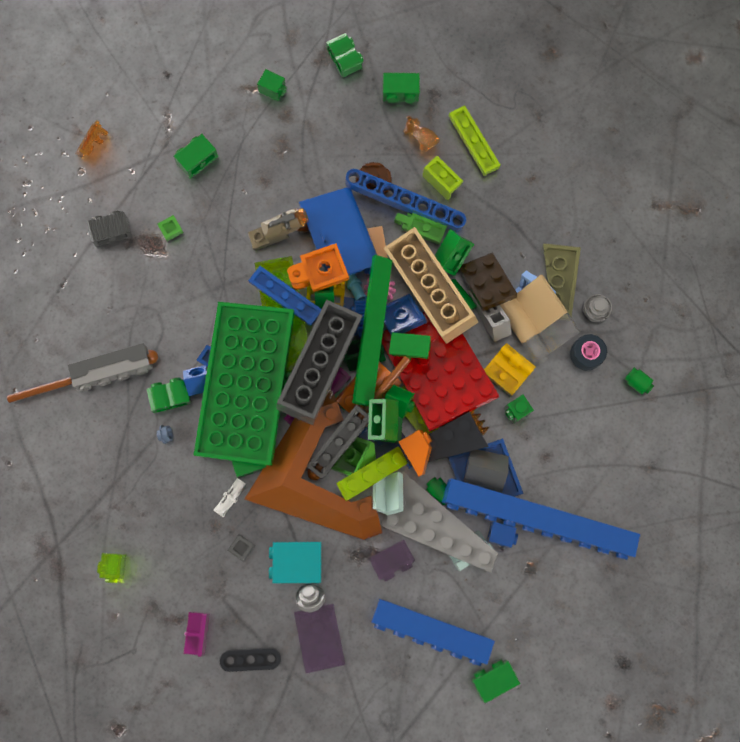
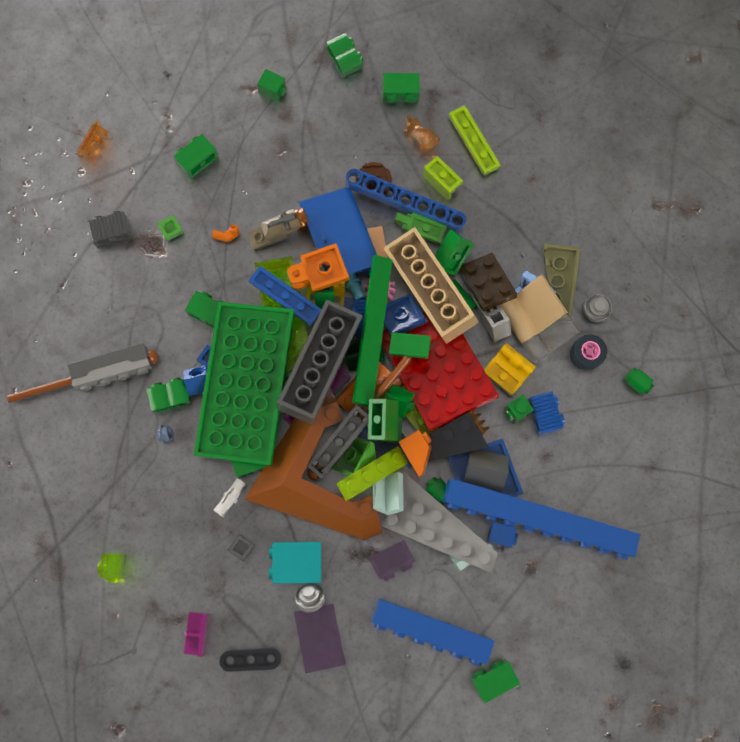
(203, 308): none -> green brick
(228, 235): none -> orange arm
(546, 413): none -> blue brick

